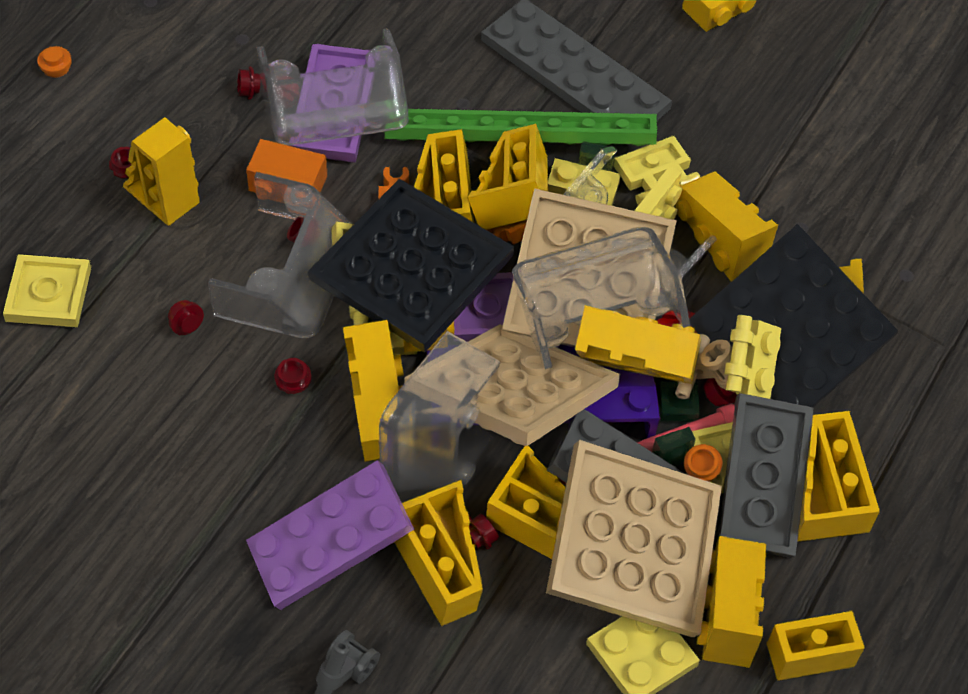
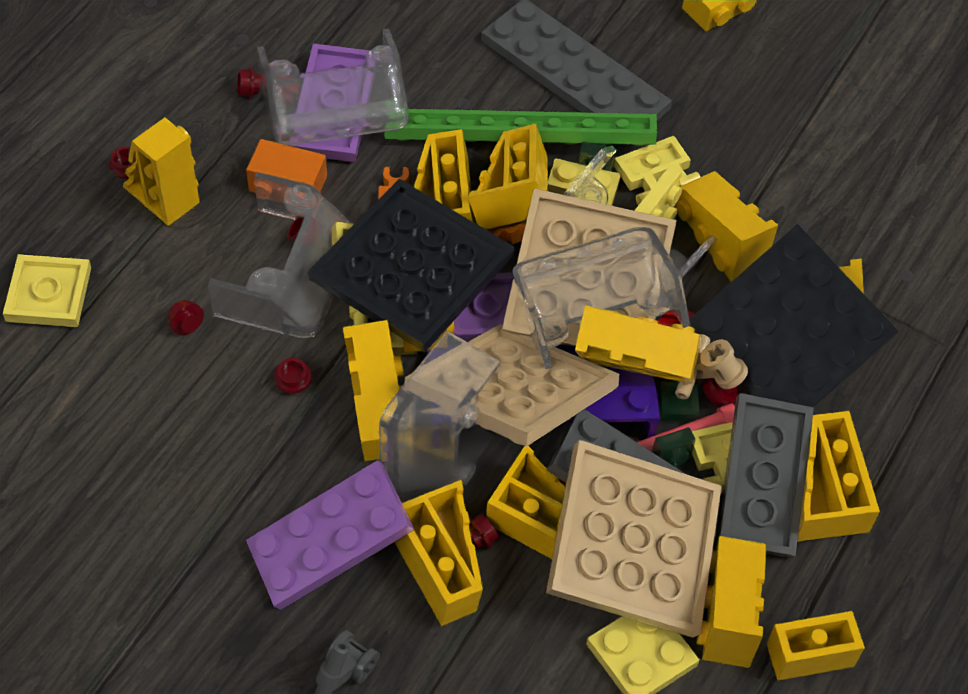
(54, 61): orange plate -> none
(703, 462): orange plate -> none
(752, 357): light yellow plate -> none

